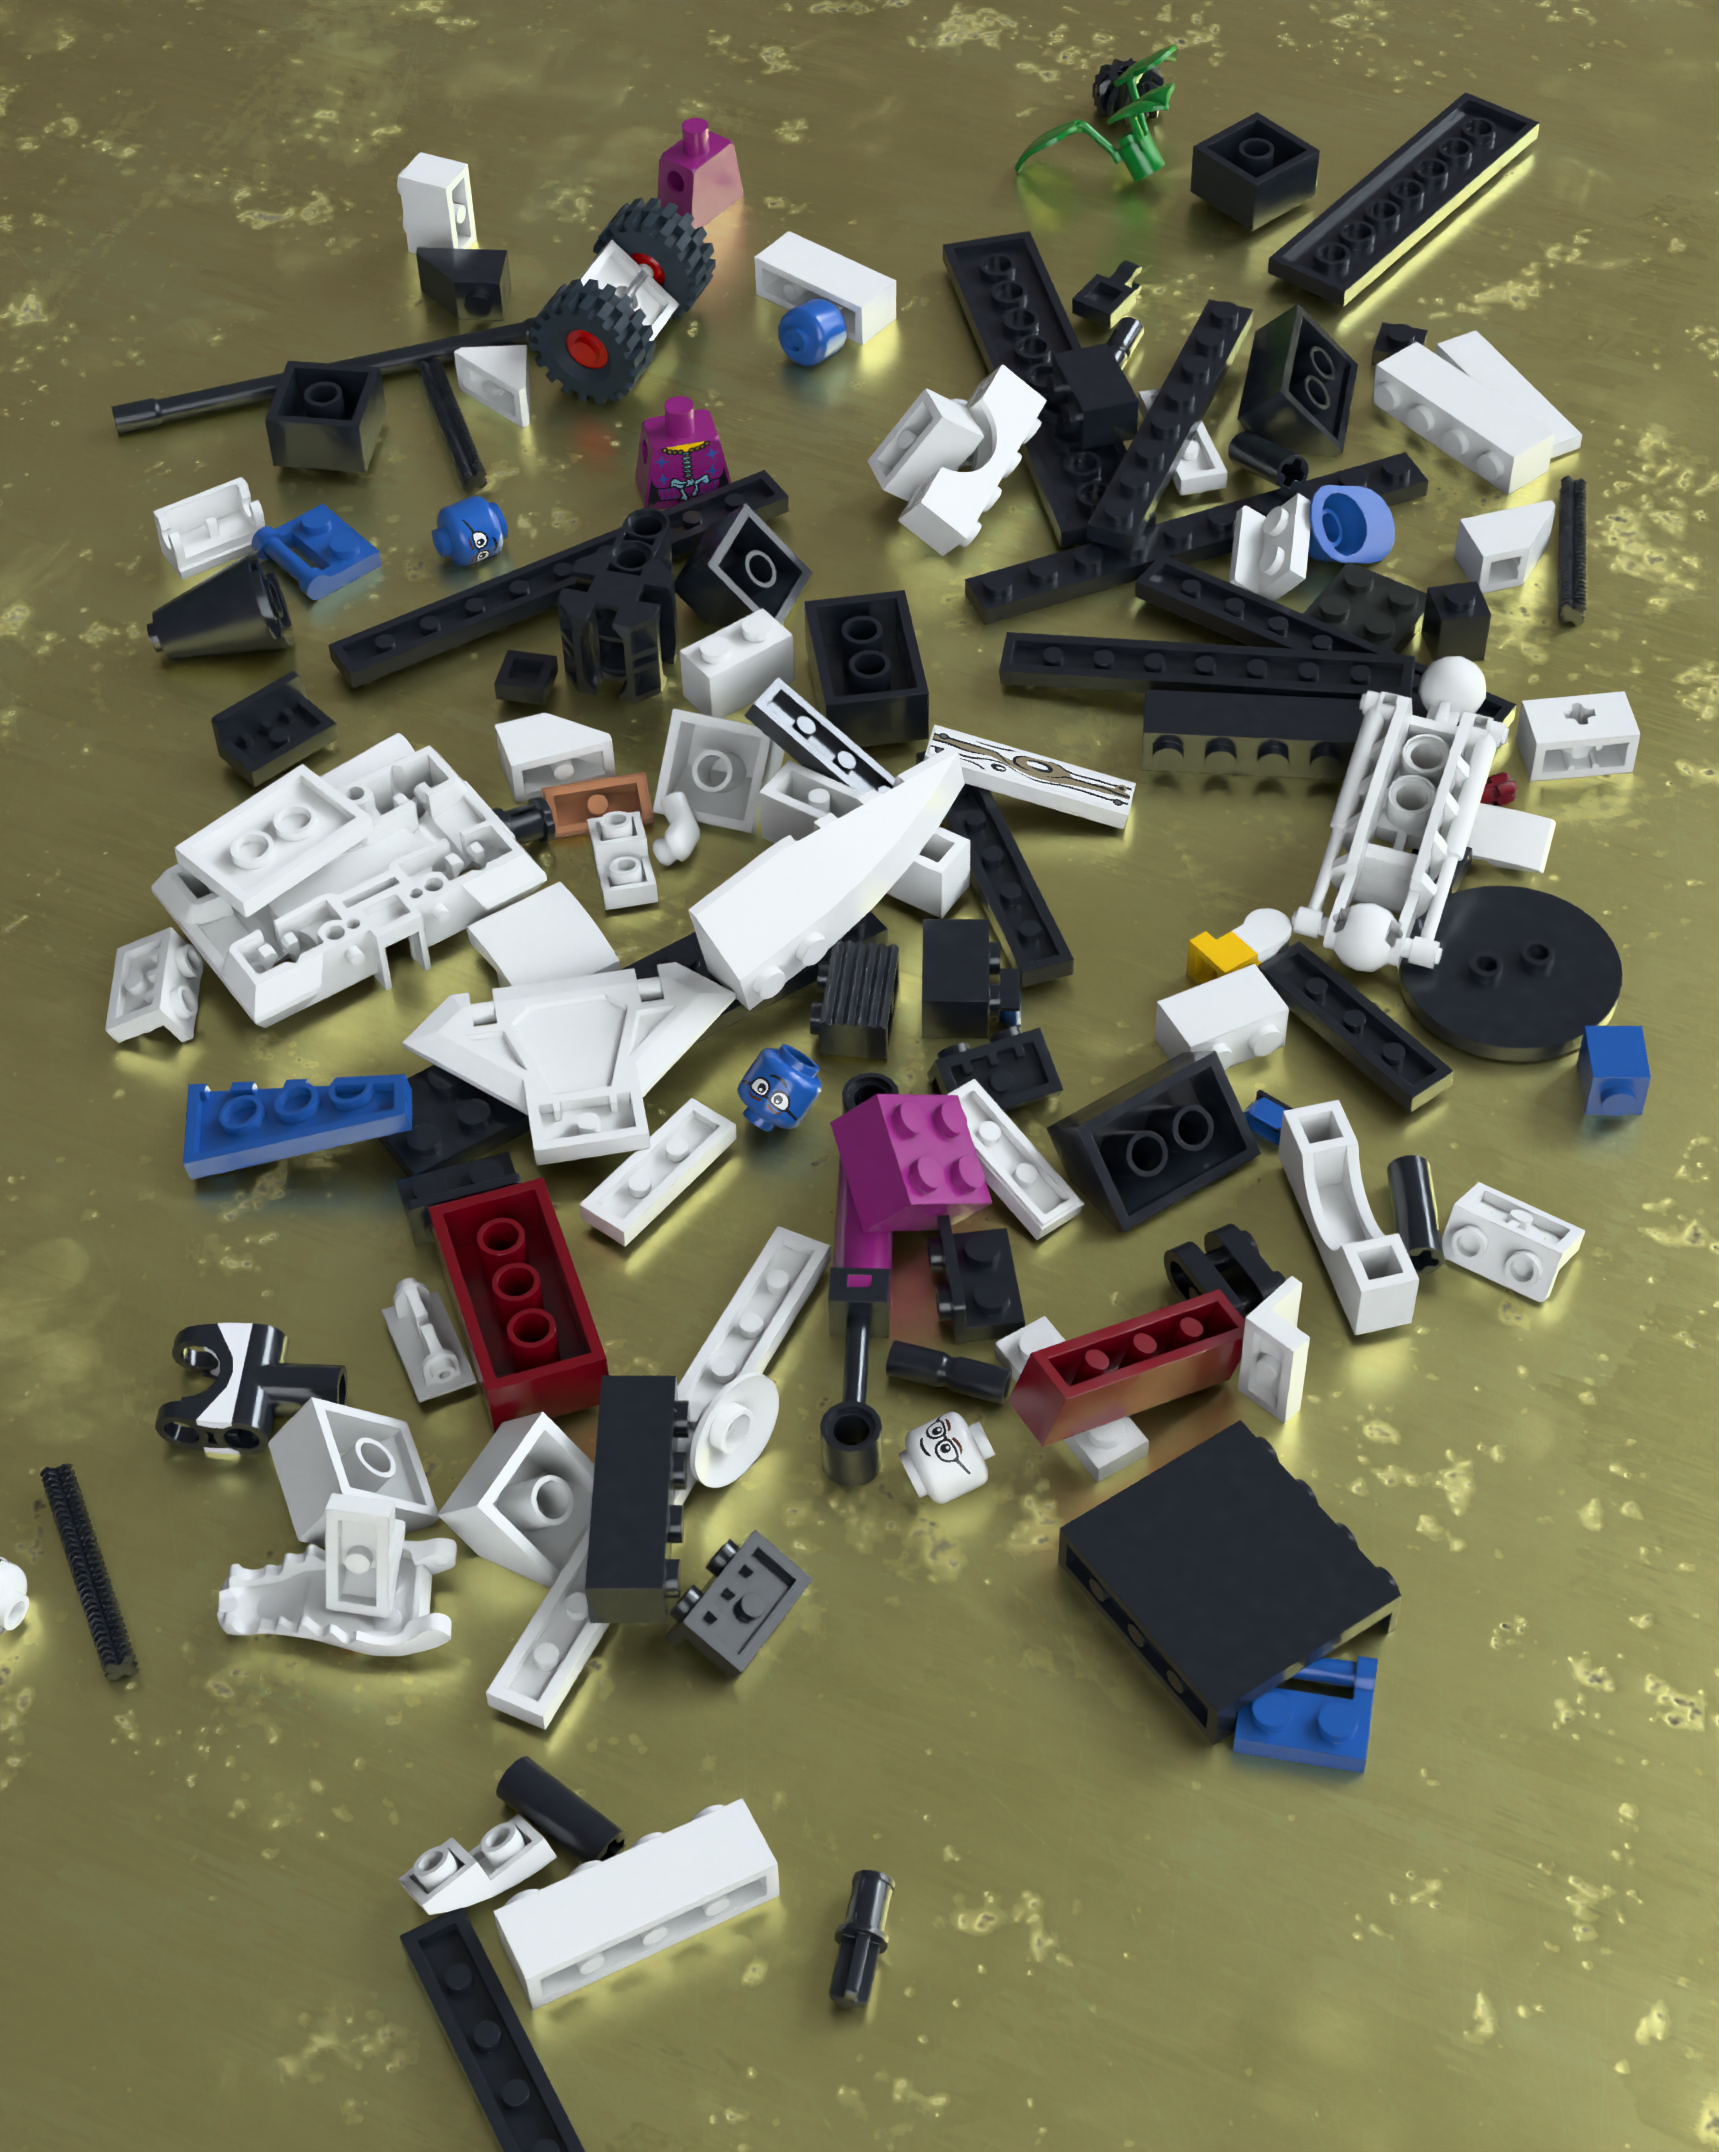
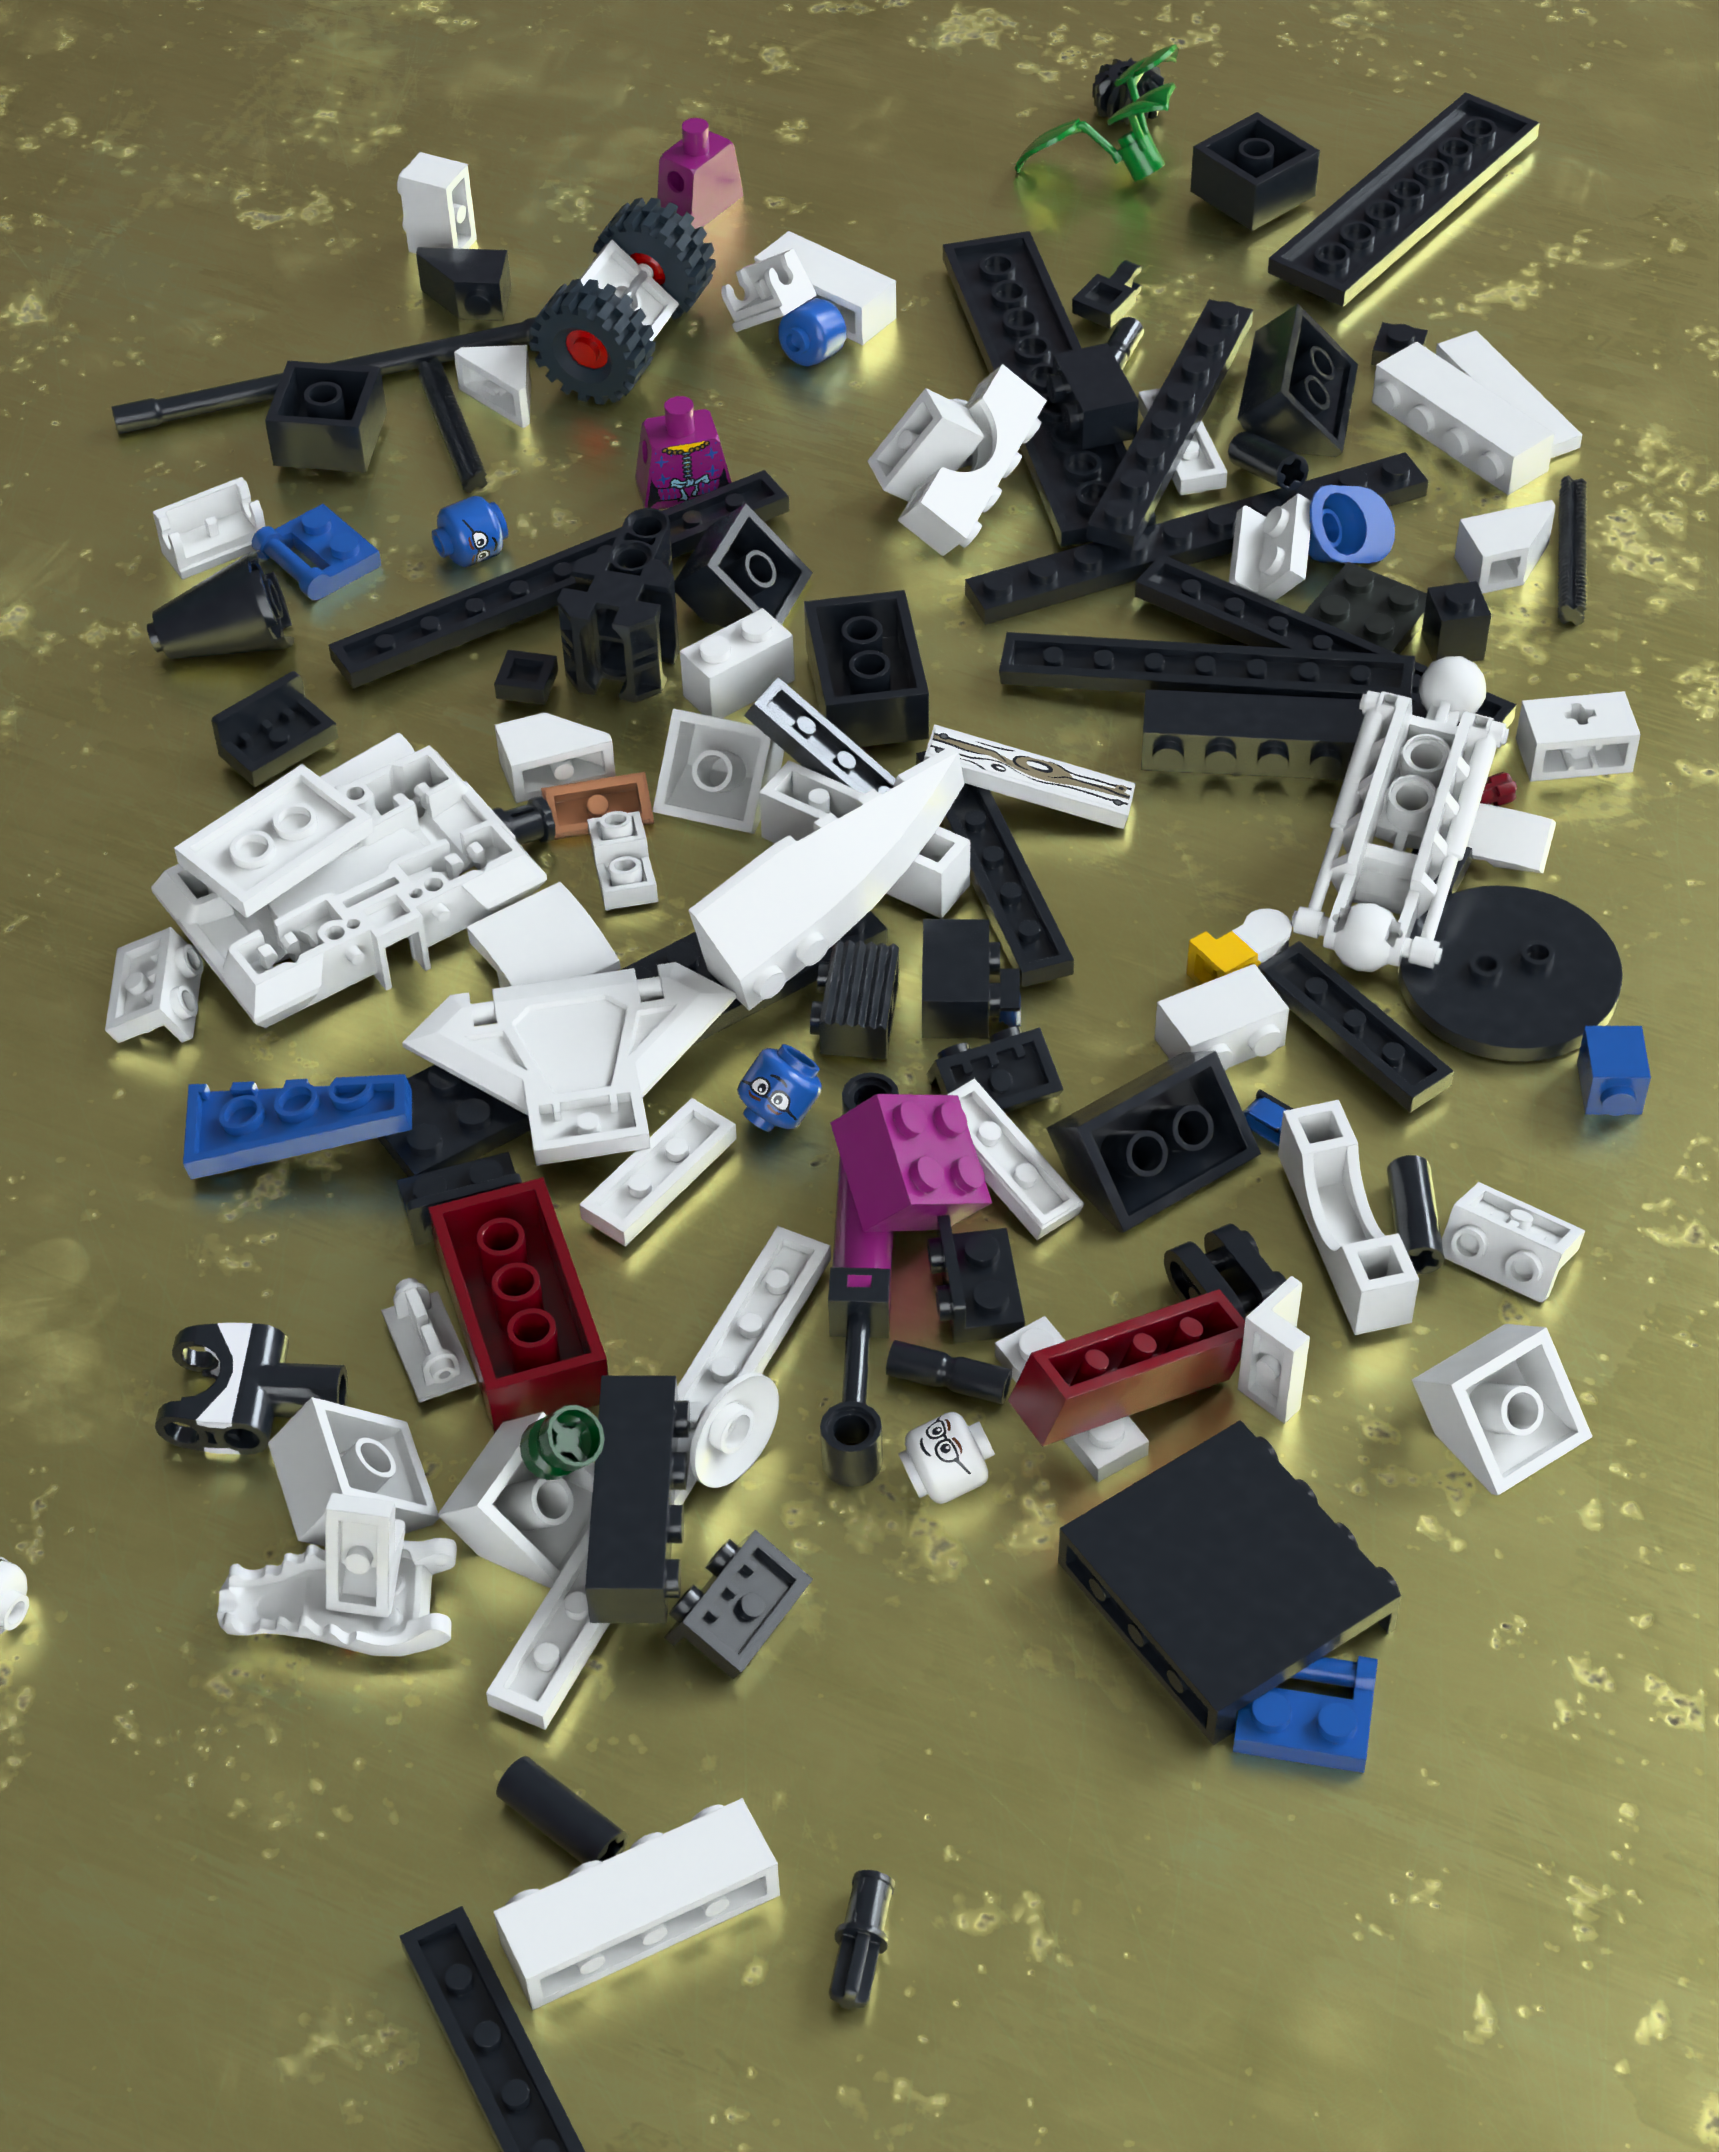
(89, 1572): black axle -> none
(453, 1878): white slope -> none
(576, 1444): none -> dark green wheel
(681, 834): white arm -> none
(770, 288): none -> white hinge
(1504, 1405): none -> white slope

